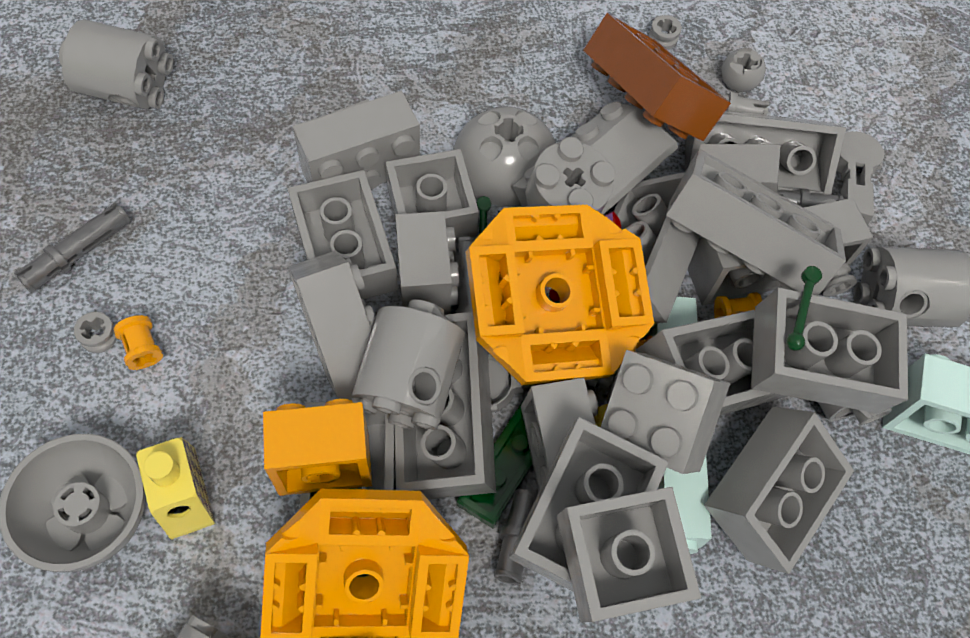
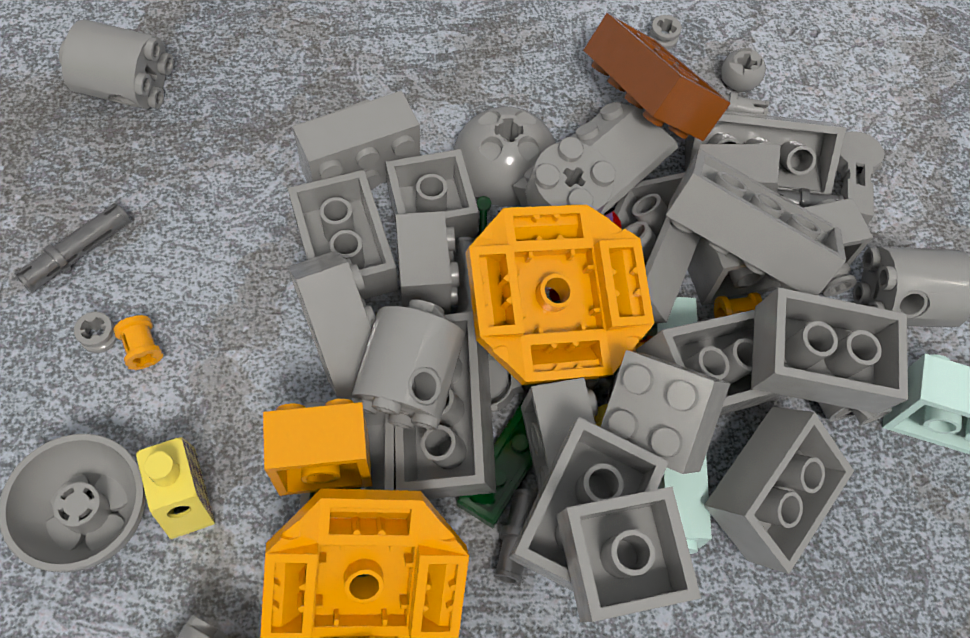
(810, 276): dark green hinge -> none

